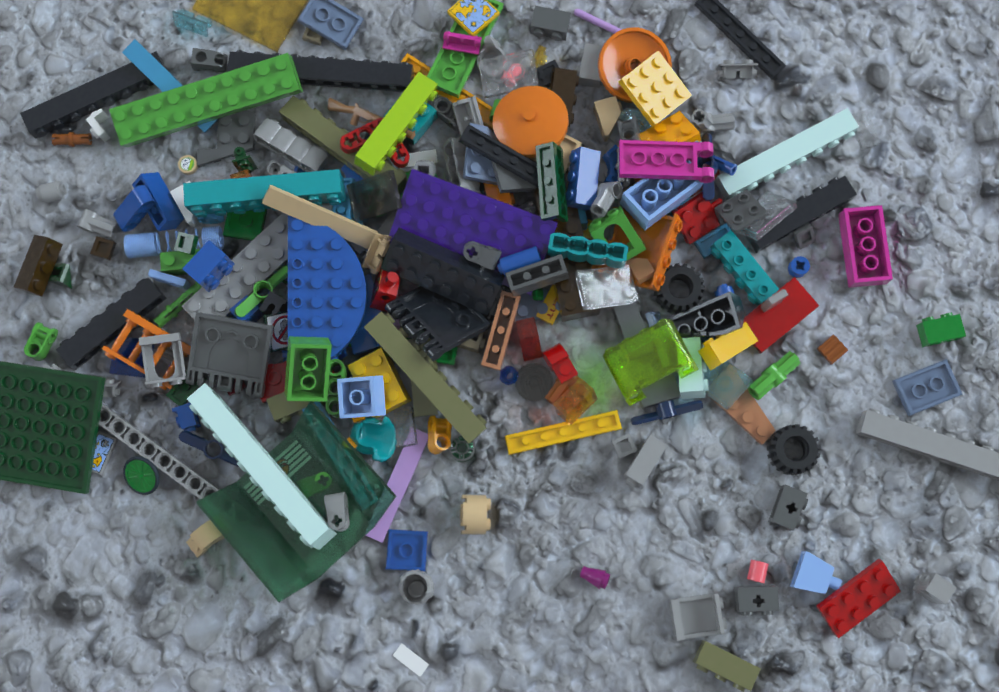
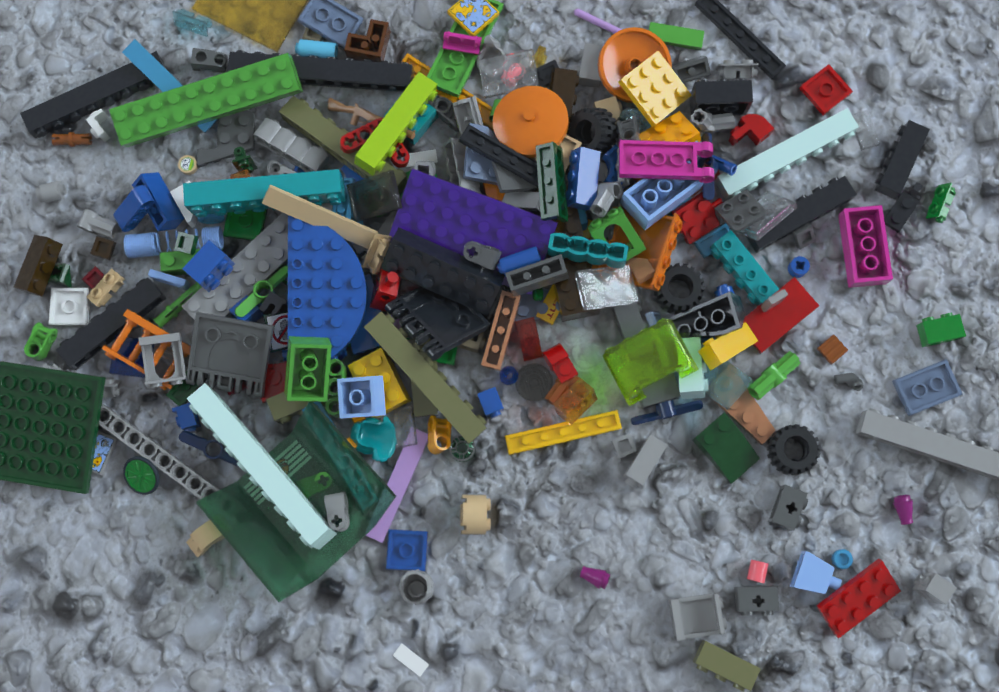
(69, 307): none -> white tile
(93, 277): none -> dark red tile
(100, 294): none -> tan hinge
(317, 48): none -> medium azure brick
(370, 46): none -> reddish brown brick
(490, 402): none -> blue brick
(525, 200): none -> light grey slope
(550, 23): dark grey brick -> none
(604, 128): none -> black tyre
(678, 36): none -> bright green tile
(692, 69): none -> dark grey slope
(722, 96): none -> black brick
(726, 448): none -> dark green slope
(754, 127): none -> red brick
(826, 89): none -> red plate
(842, 559): none -> dark azure tile
(850, 379): none -> dark grey arm
(901, 160): none -> black brick
(903, 208): none -> black hinge
(904, 508): none -> magenta cone
(943, 195): none -> green hinge

